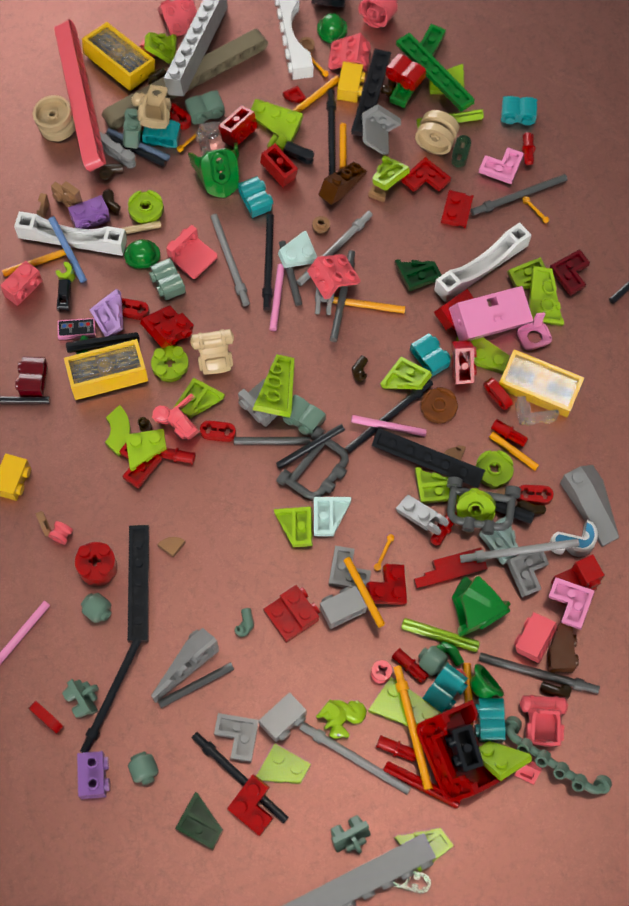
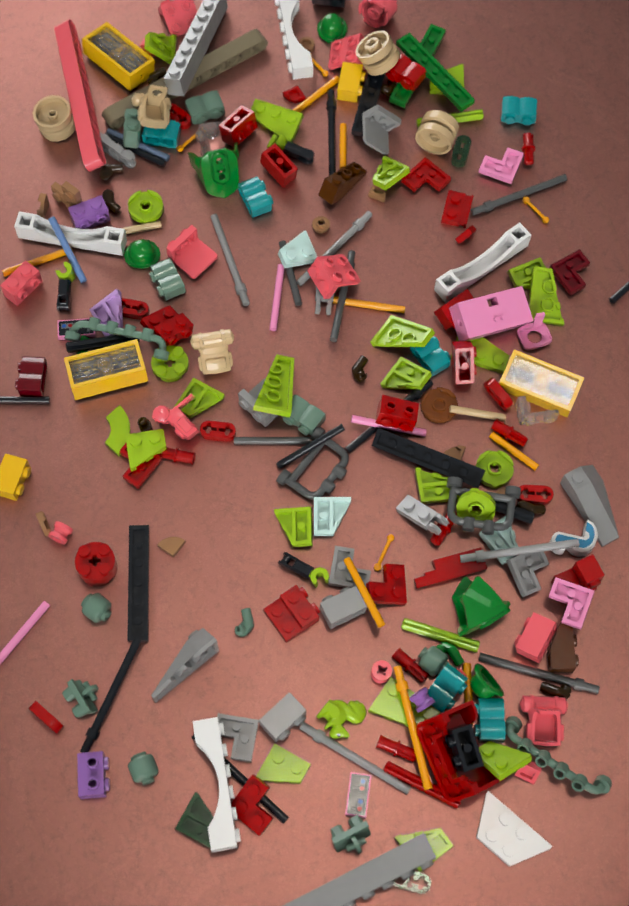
(112, 328): none -> sand green bar
(195, 685): dark grey bar -> none
(221, 829): none -> white arch
(267, 291): black bar -> none
(304, 569): none -> black piece
(358, 795): none -> tile
(377, 53): none -> tan wheel
(397, 413): none -> red brick
(402, 333): none -> lime wing
(417, 273): dark green wing -> none
(422, 699): none -> medium lavender wheel
(468, 232): none -> red tile
(477, 413): none -> tan bar
(507, 833): none -> white wing

